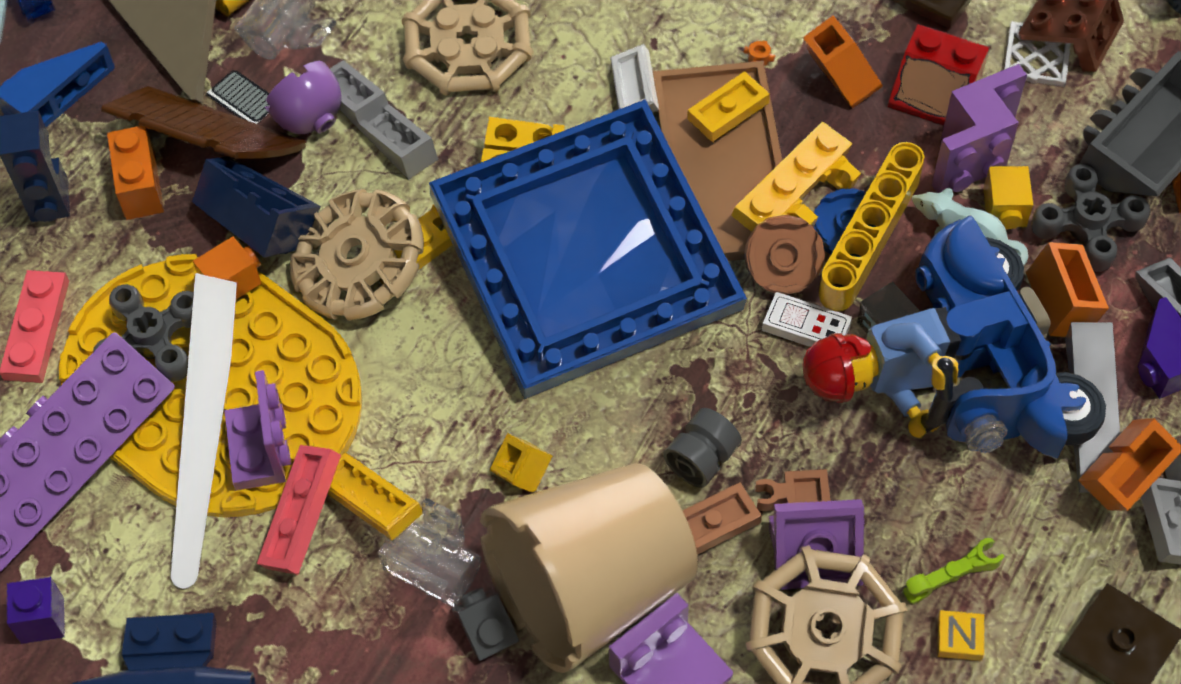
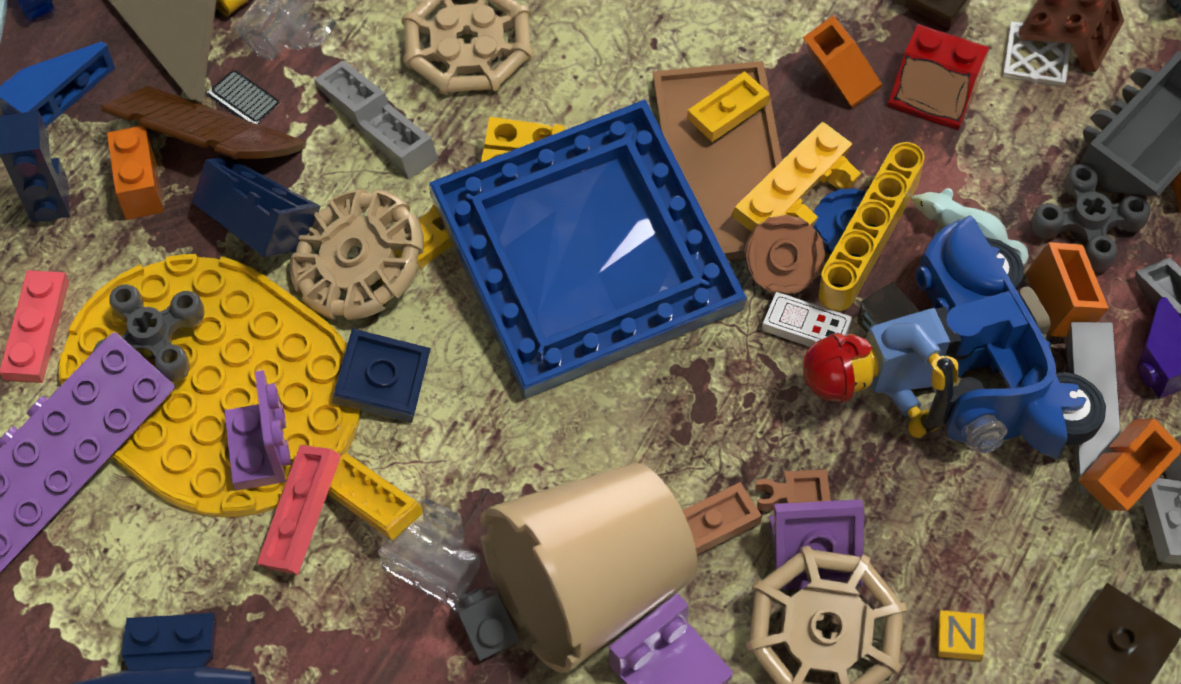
(35, 610): dark purple brick -> none
(203, 411): white sticker -> none
(231, 263): orange brick -> none
(306, 101): medium lavender cylinder -> none
(381, 375): none -> dark blue tile
(520, 463): yellow slope -> none
(634, 78): white tile -> none
(706, 441): dark grey wheel -> none
(759, 52): orange piece -> none
(922, 586): lime piece -> none
(979, 129): medium lavender bracket -> none
(1009, 195): yellow brick -> none

